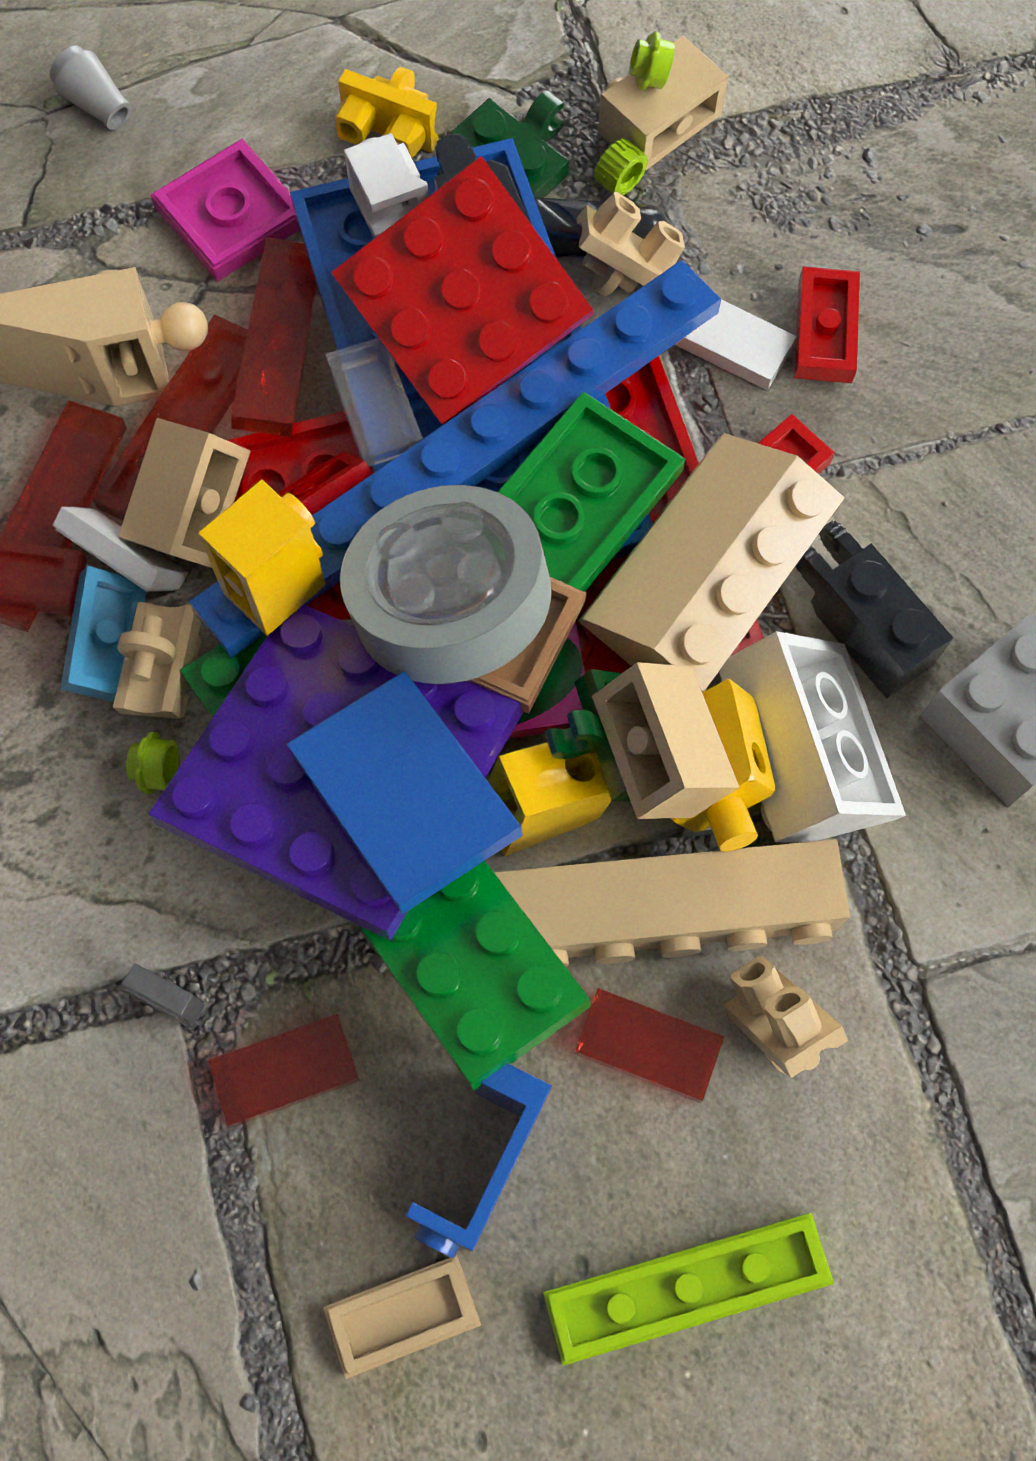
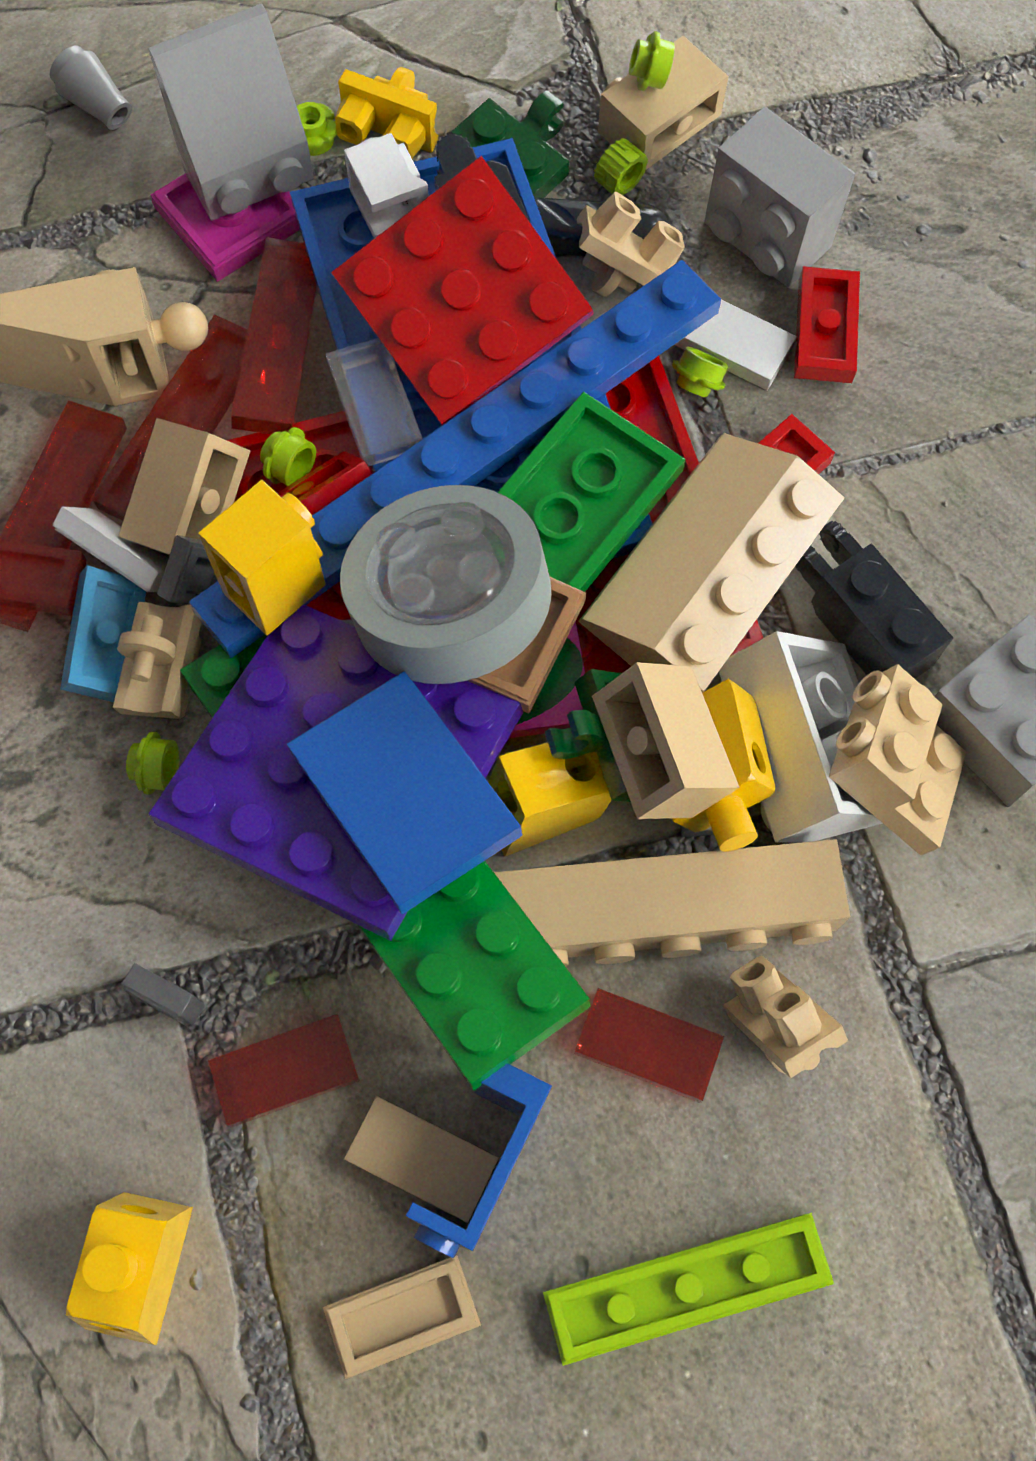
(128, 1267): none -> yellow torso
(186, 572): none -> dark grey tile
(232, 112): none -> light grey slope
(287, 456): none -> lime plate
(318, 126): none -> lime plate
(422, 1159): none -> tan tile
(700, 372): none -> lime plate
(777, 196): none -> light grey brick
(899, 758): none -> tan plate

